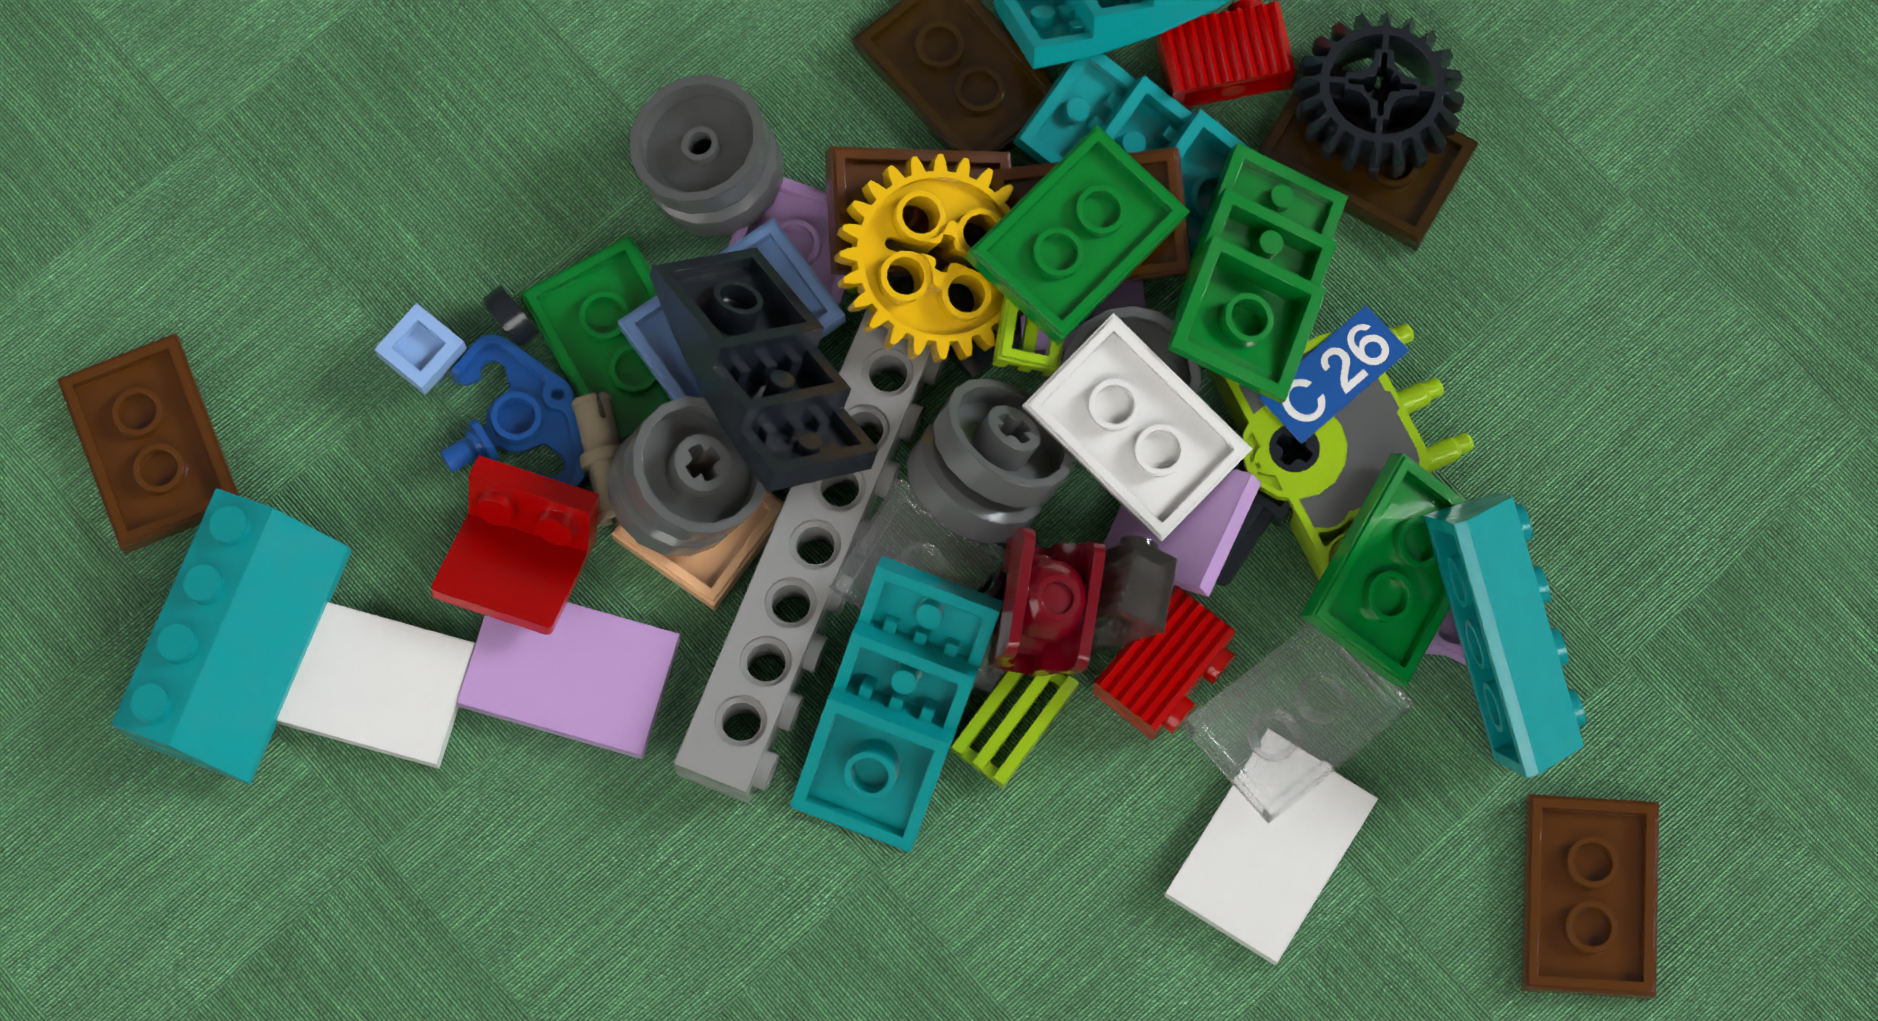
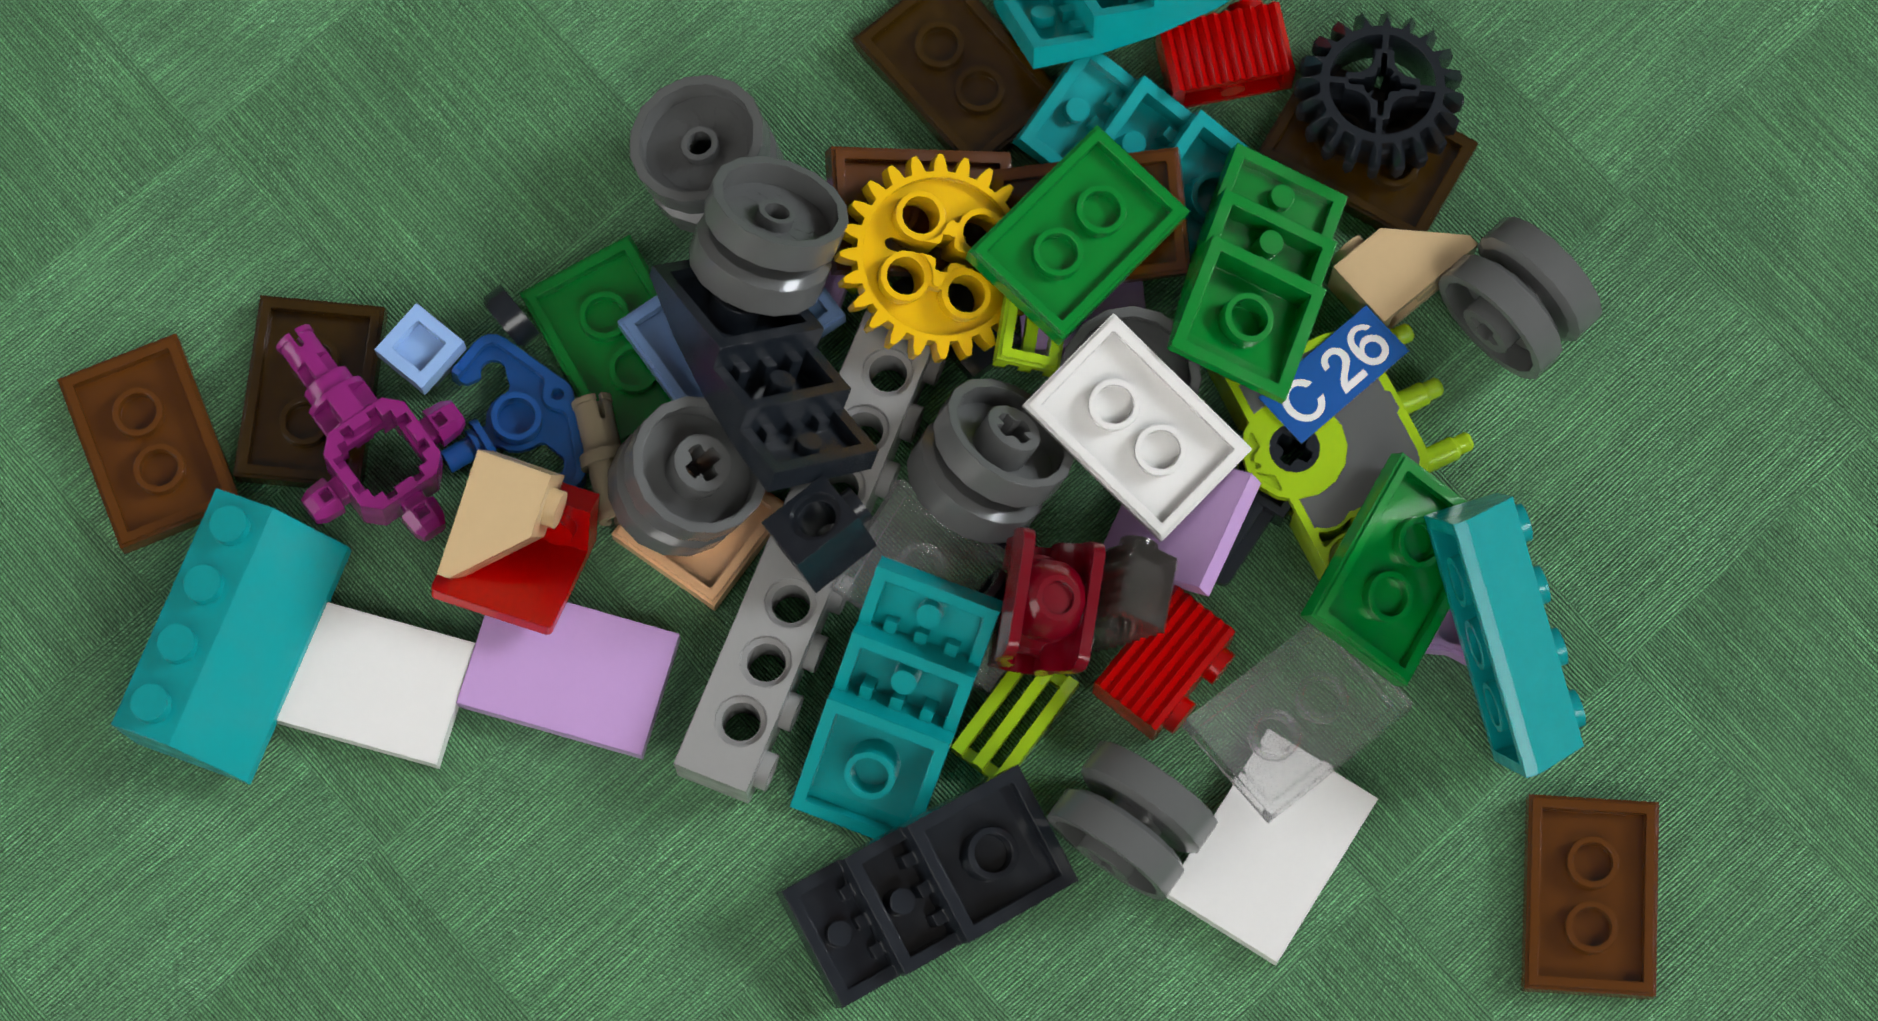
(277, 434): none -> dark brown tile
(350, 418): none -> magenta piece
(501, 512): none -> tan slope
(767, 235): none -> dark grey wheel
(824, 556): none -> black brick
(927, 886): none -> black slope
(1132, 820): none -> dark grey wheel
(1394, 270): none -> tan slope
(1520, 297): none -> dark grey wheel

